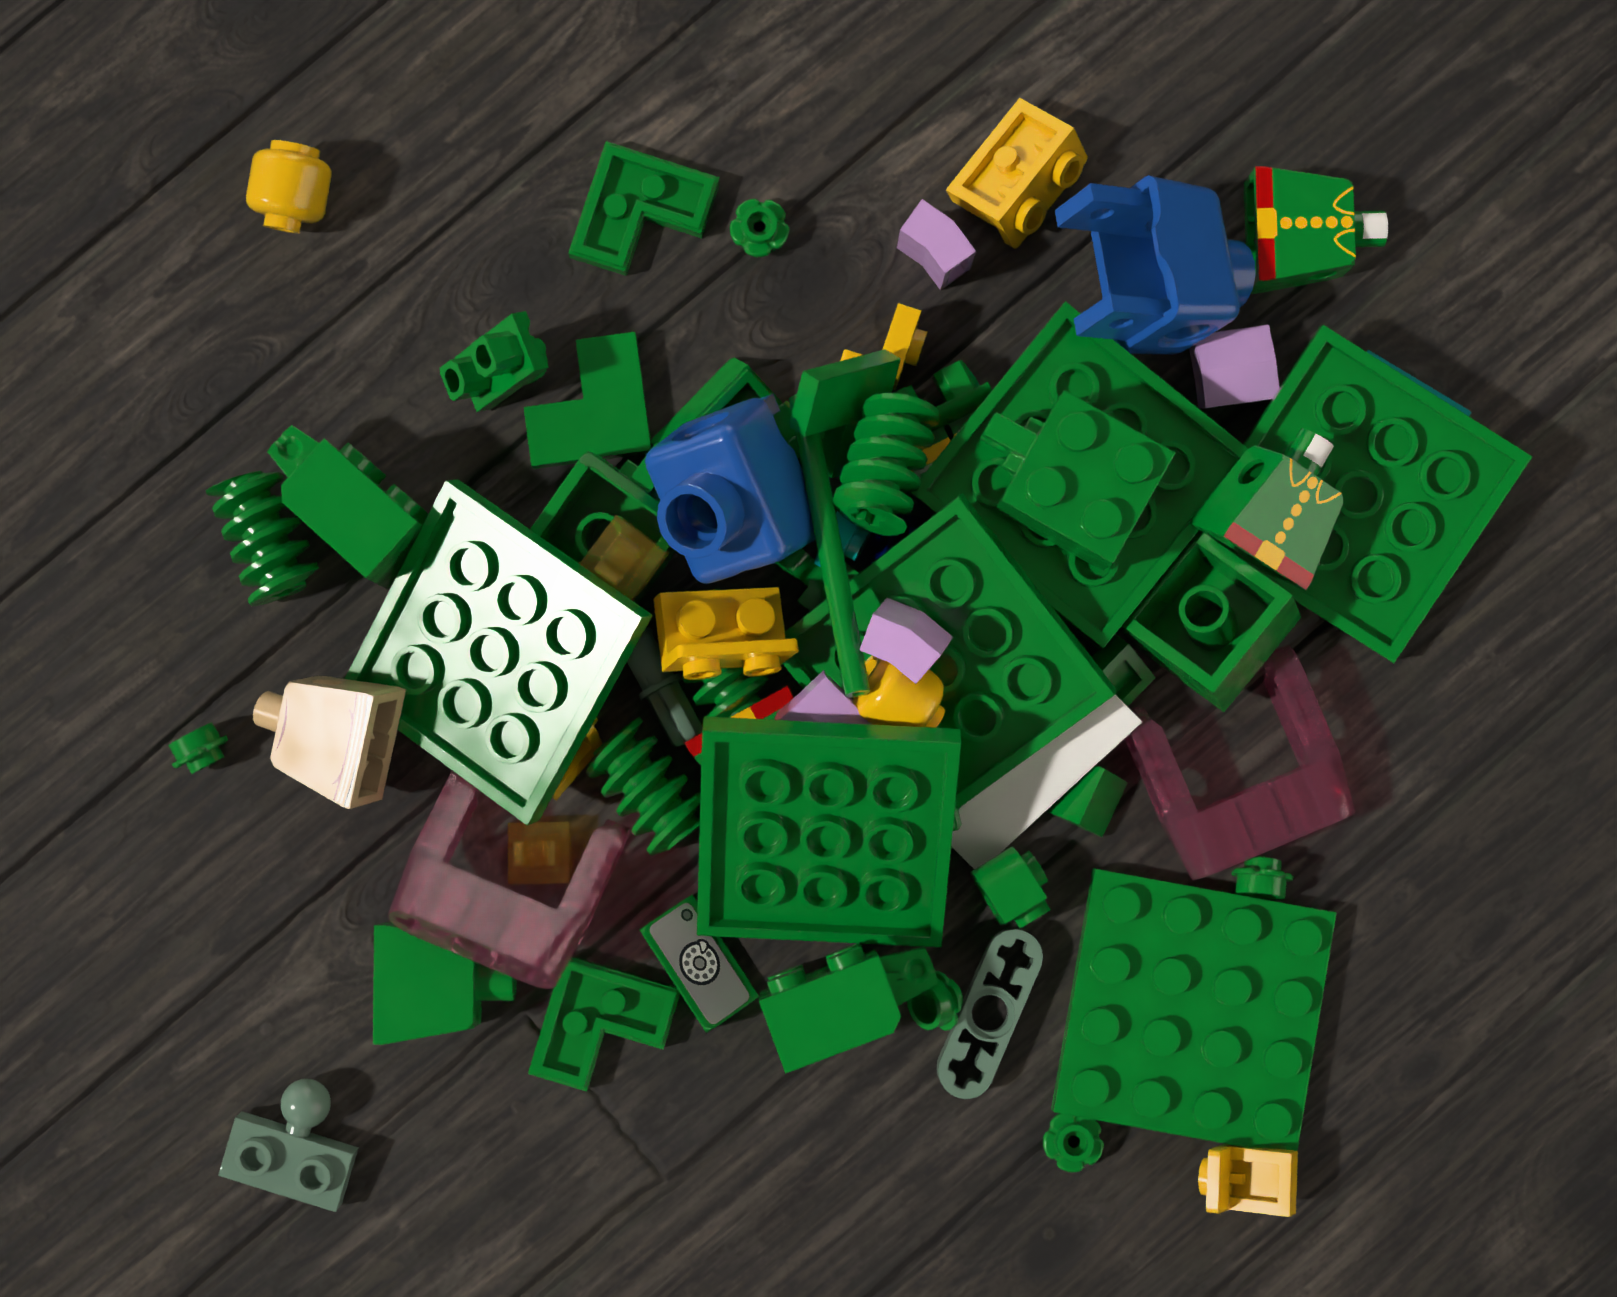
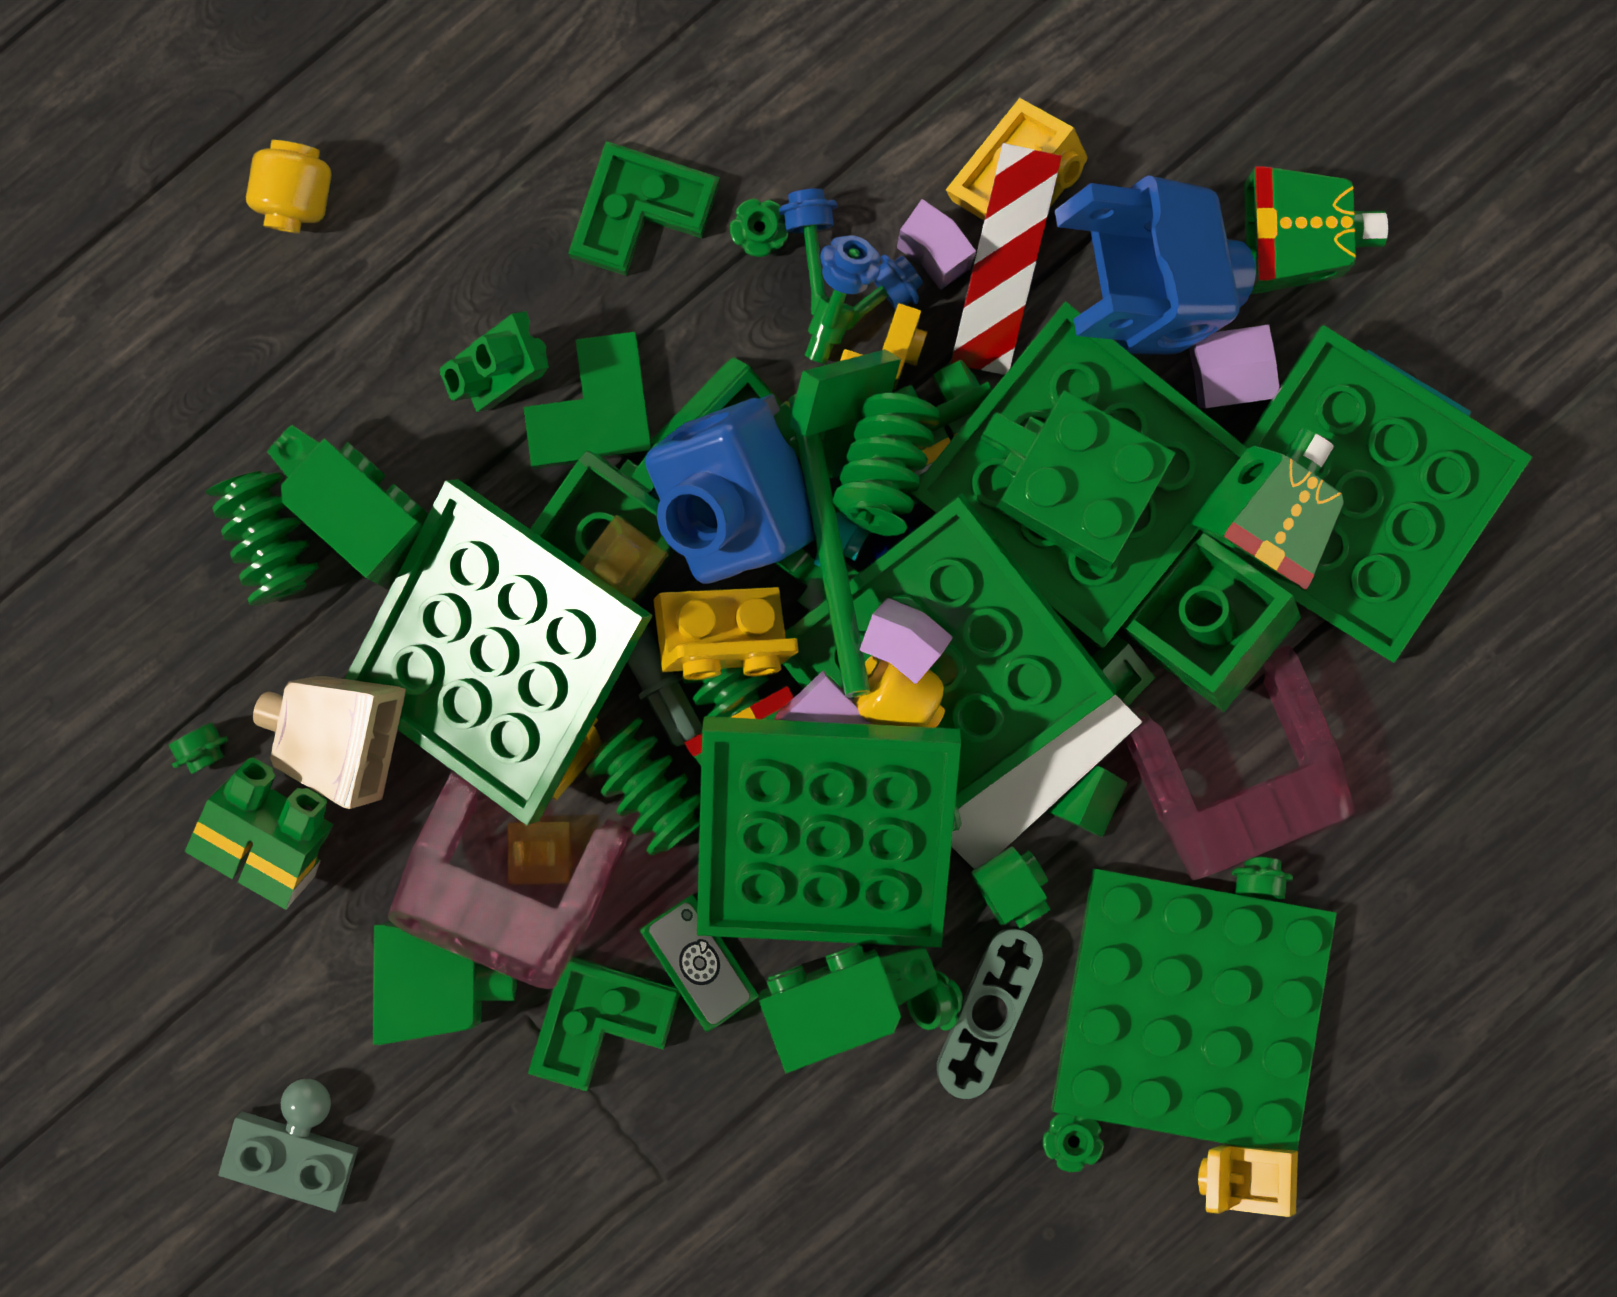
(262, 833): none -> green hips
(847, 268): none -> blue plant
(1006, 258): none -> sticker

